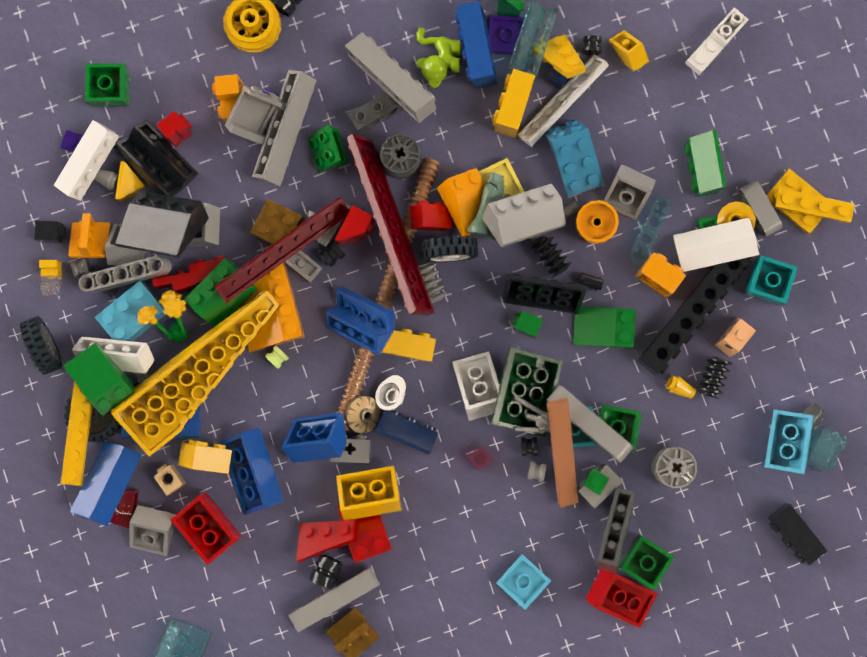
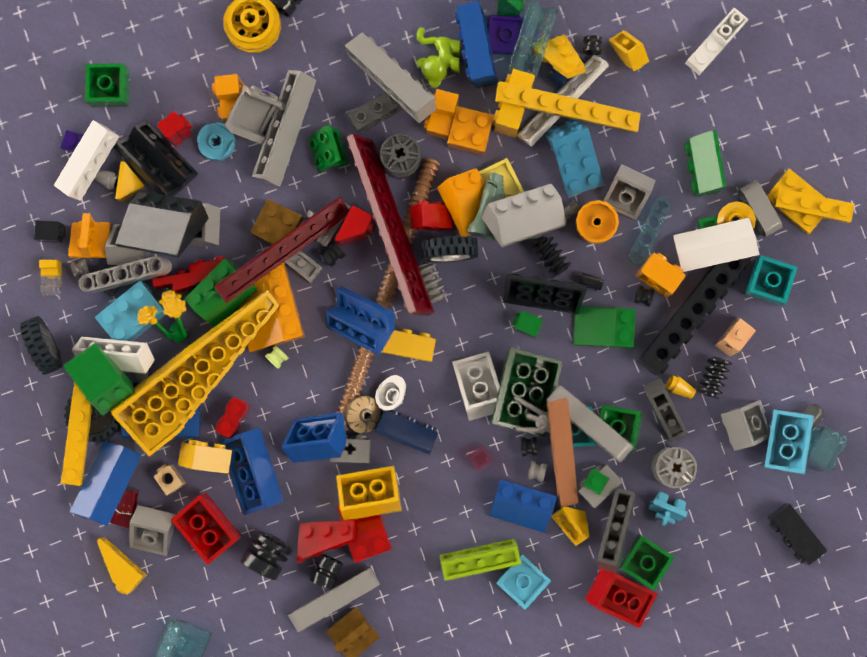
(121, 569): none -> yellow slope
(217, 152): none -> medium azure plate
(230, 422): none -> red brick
(265, 557): none -> black wheel
(441, 120): none -> light orange brick
(470, 131): none -> light orange brick
(480, 559): none -> lime fence
(522, 505): none -> blue slope
(567, 107): none -> yellow plate
(573, 523): none -> yellow slope
(644, 295): none -> black wheel
(665, 410): none -> dark grey slope
(667, 512): none -> medium azure hips
(746, 425): none -> light grey slope

